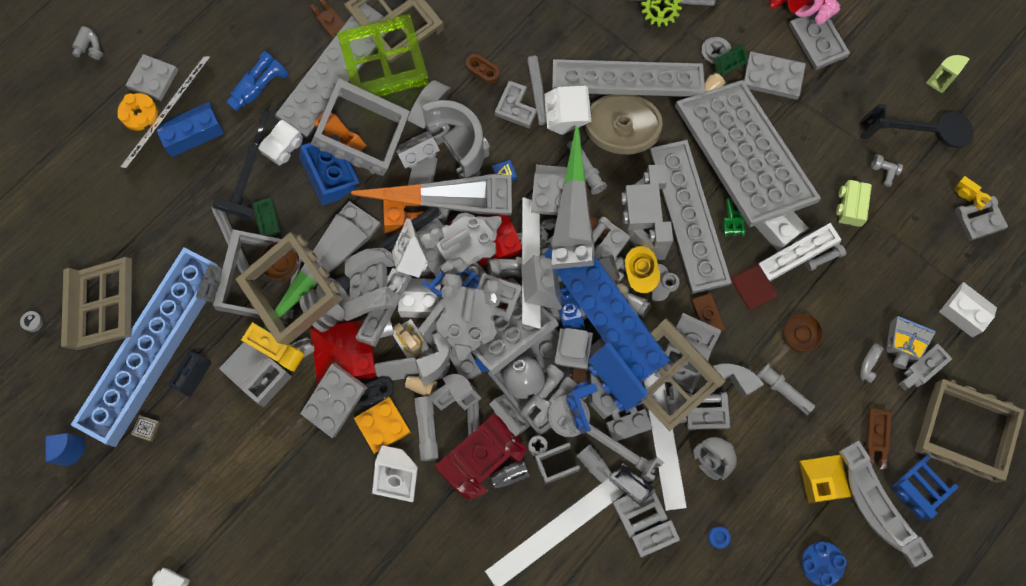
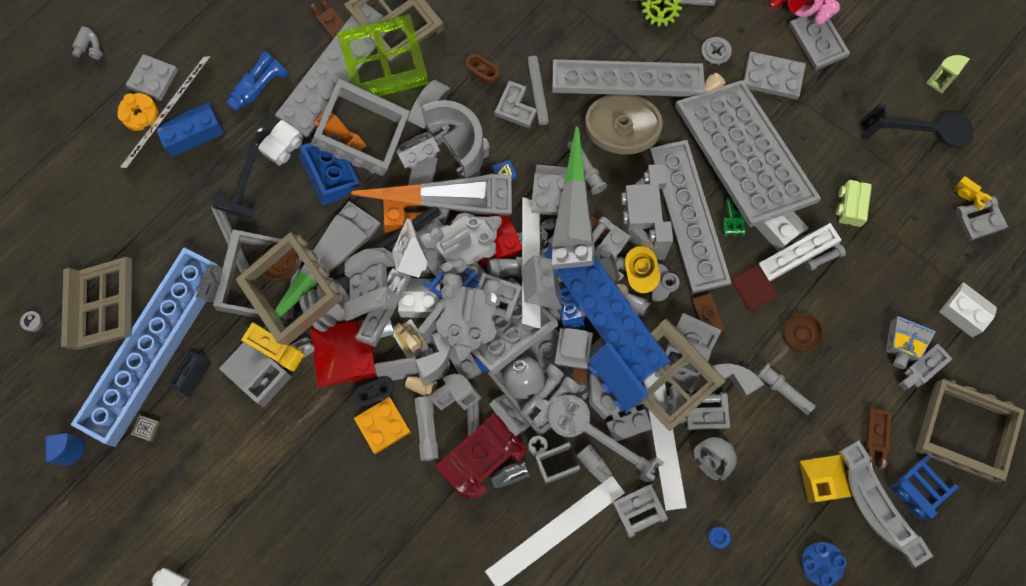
(267, 218): dark green plate -> none
(333, 400): light grey plate -> none
(394, 474): white slope -> none
(567, 108): white slope -> none
(574, 404): blue bracket -> none
(632, 484): tile -> none
(655, 538): light grey plate -> none
(730, 59): dark green plate -> none
(869, 362): light grey arm -> none
(893, 169): light grey piece -> none

